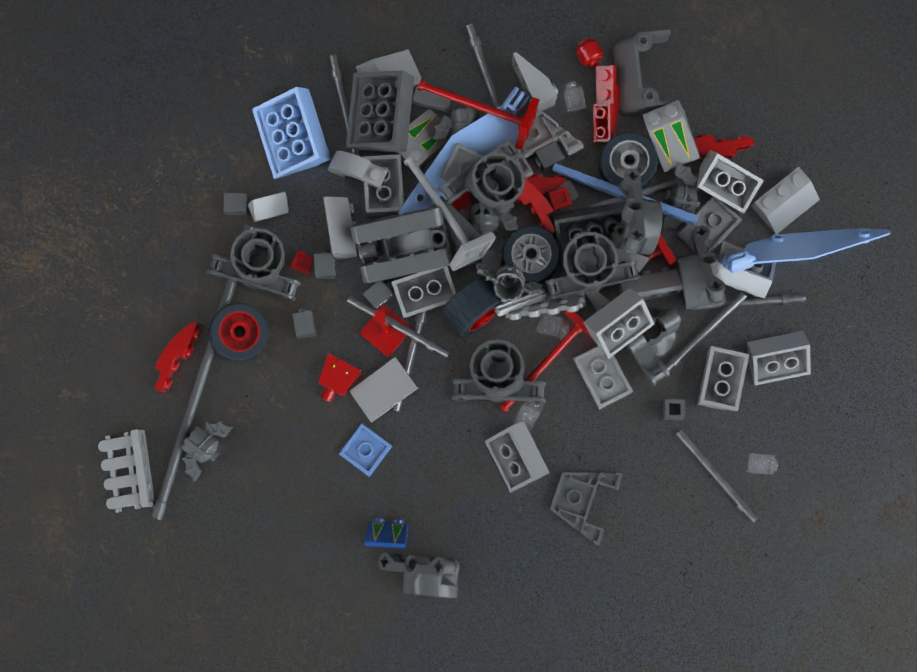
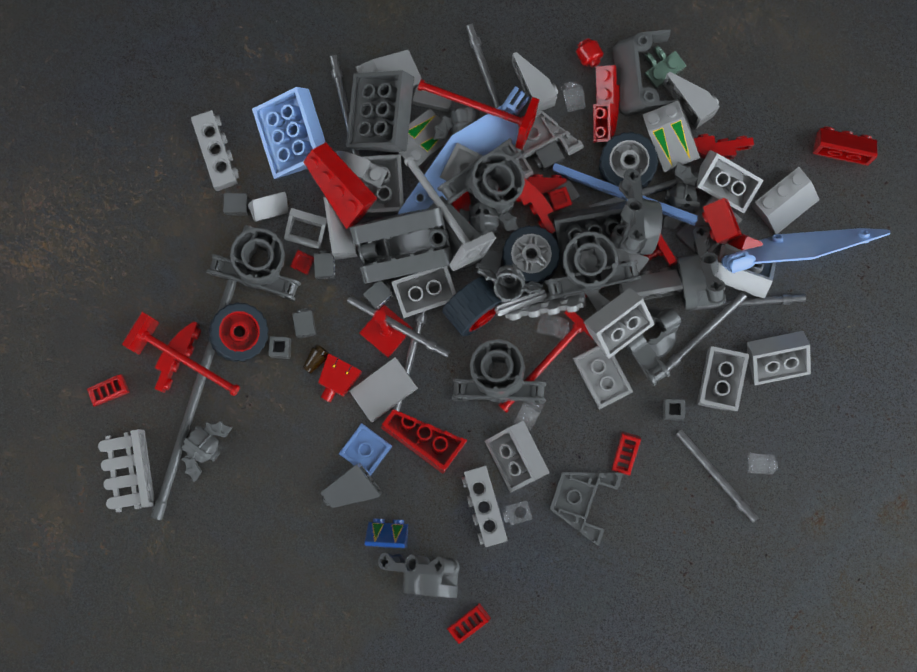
(123, 390): none -> red slope
(142, 334): none -> red tile
(203, 123): none -> light grey brick
(280, 347): none -> dark grey brick
(310, 219): none -> light grey tile
(315, 358): none -> dark brown cone
(339, 184): none -> red wedge
(351, 488): none -> dark grey slope
(424, 439): none -> red wedge
(480, 611): none -> red slope
(481, 475): none -> light grey brick
(509, 514): none -> clear bracket
(637, 439): none -> red slope
(658, 72): none -> sand green hinge
(696, 101): none -> light grey slope
(722, 221): none -> red slope
(745, 242): none -> slope
(845, 146): none -> red slope

